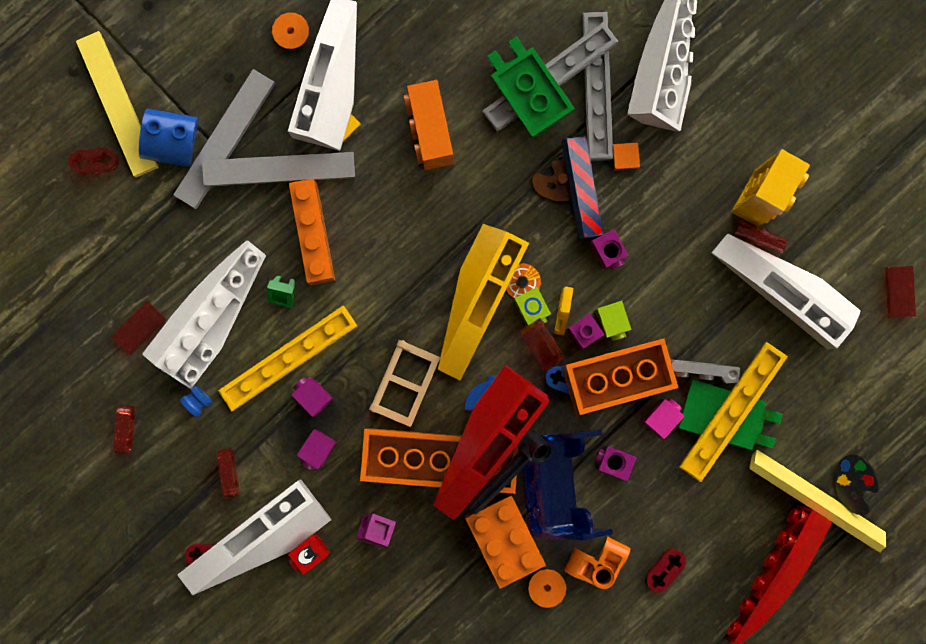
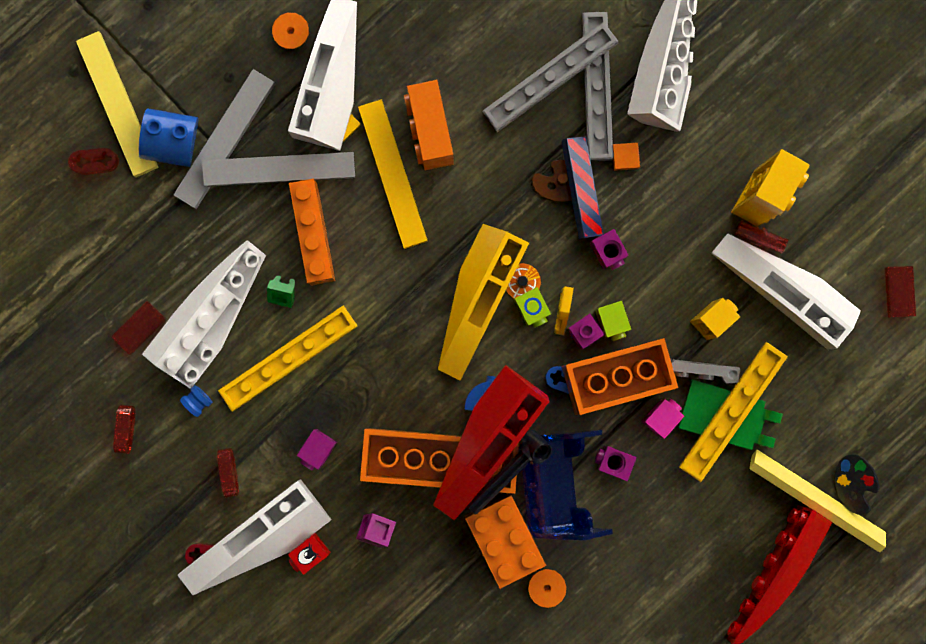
(311, 396): magenta brick -> none
(375, 407): tan window -> none
(392, 174): none -> yellow tile
(530, 88): green tile -> none
(542, 344): clear red tile -> none
(586, 567): orange piece -> none
(670, 574): dark red beam -> none
(716, 318): none -> yellow brick

